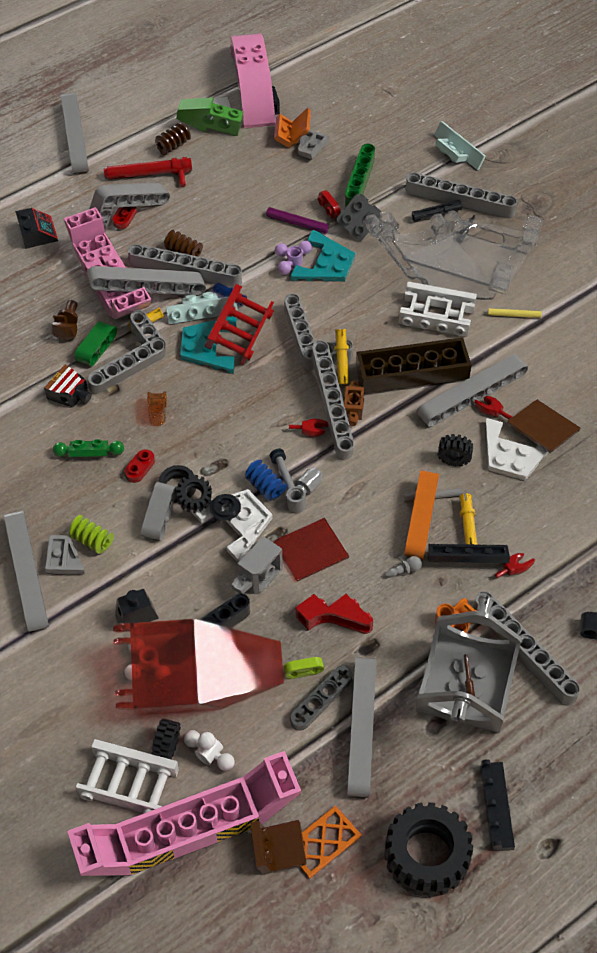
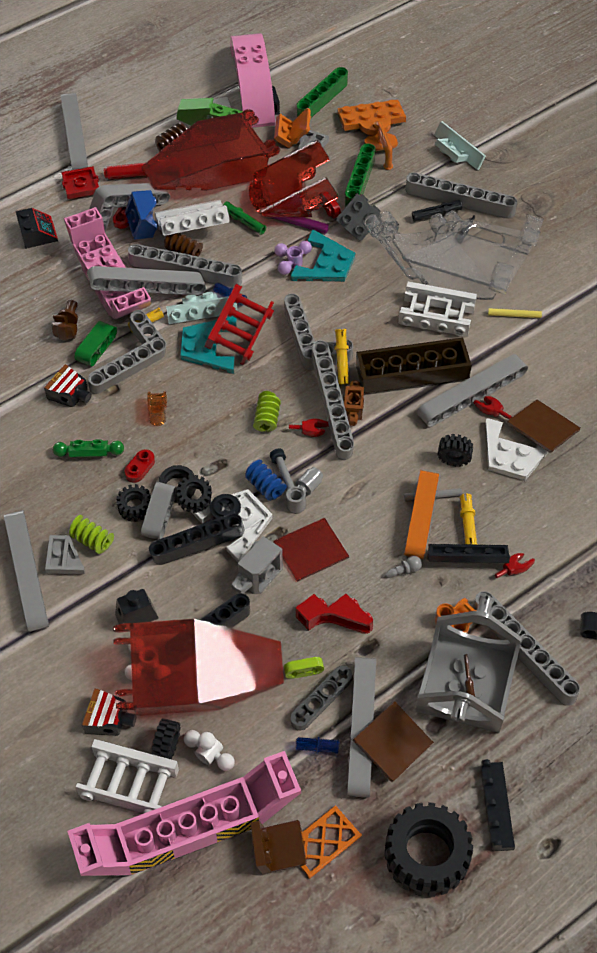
(80, 182): none -> red plate
(104, 717): none -> torso
(130, 494): none -> black tyre
(140, 214): none -> blue slope
(192, 217): none -> white fence
(204, 532): none -> black beam
(211, 155): none -> clear red windscreen
(238, 214): none -> green pin
(267, 412): none -> lime piece
(281, 186): none -> clear red windscreen
(317, 745): none -> clear blue axle
(324, 91): none -> green beam
(375, 121): none -> orange plate
(393, 741): none -> reddish brown piece

